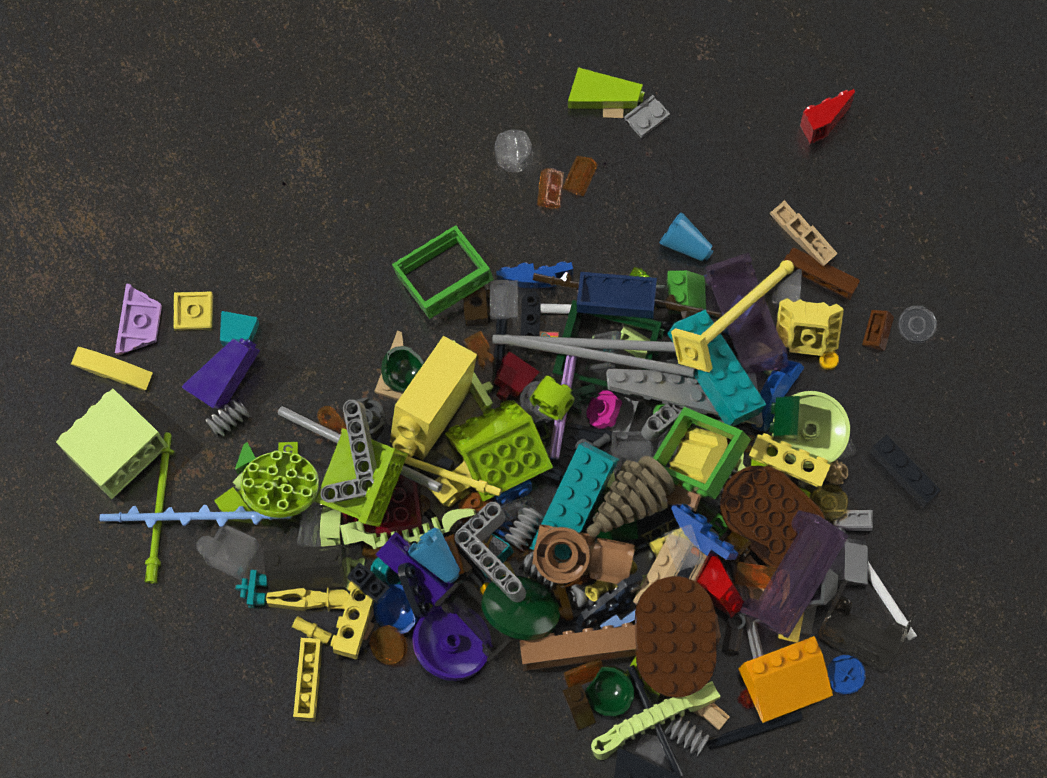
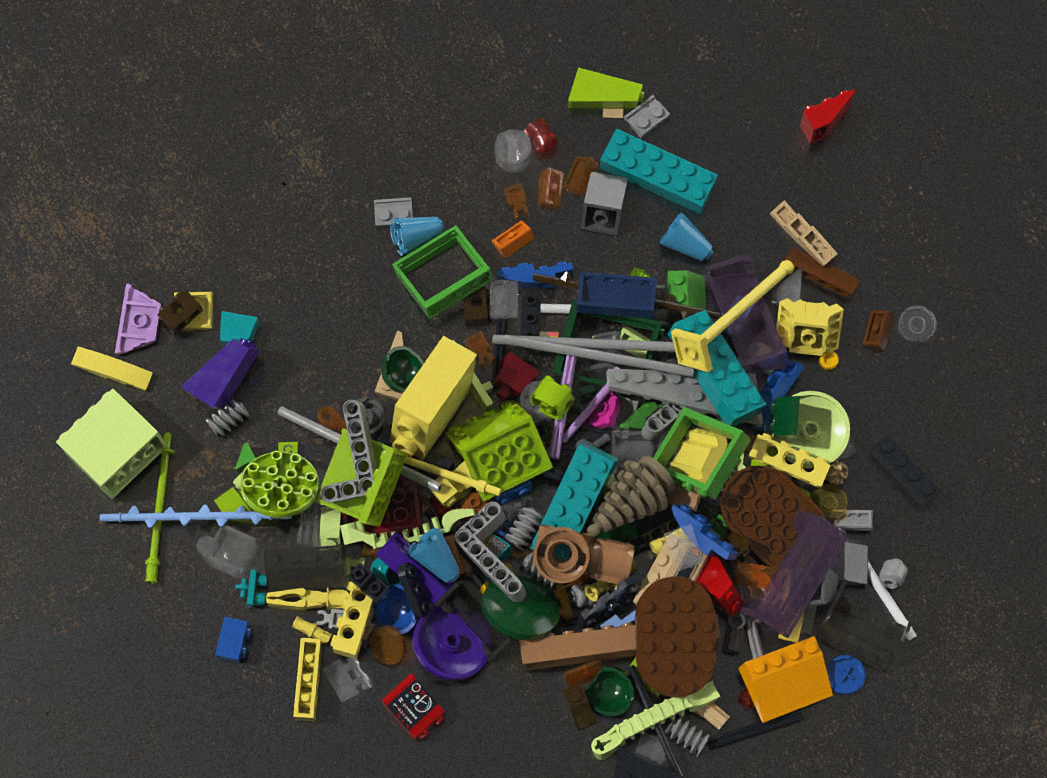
(177, 322): none -> dark brown brick
(233, 639): none -> blue brick
(331, 618): none -> light grey plate
(341, 681): none -> clear plate
(391, 208): none -> light grey plate
(414, 232): none -> dark azure cone
(414, 707): none -> slope
(439, 508): none -> clear red cone
(513, 239): none -> orange slope
(516, 198): none -> clear orange plate
(542, 138): none -> clear red wheel
(586, 412): none -> lavender piece
(604, 203): none -> dark grey slope
(638, 419): none -> bright green slope
(658, 171): none -> teal brick
(893, 573): none -> light grey head

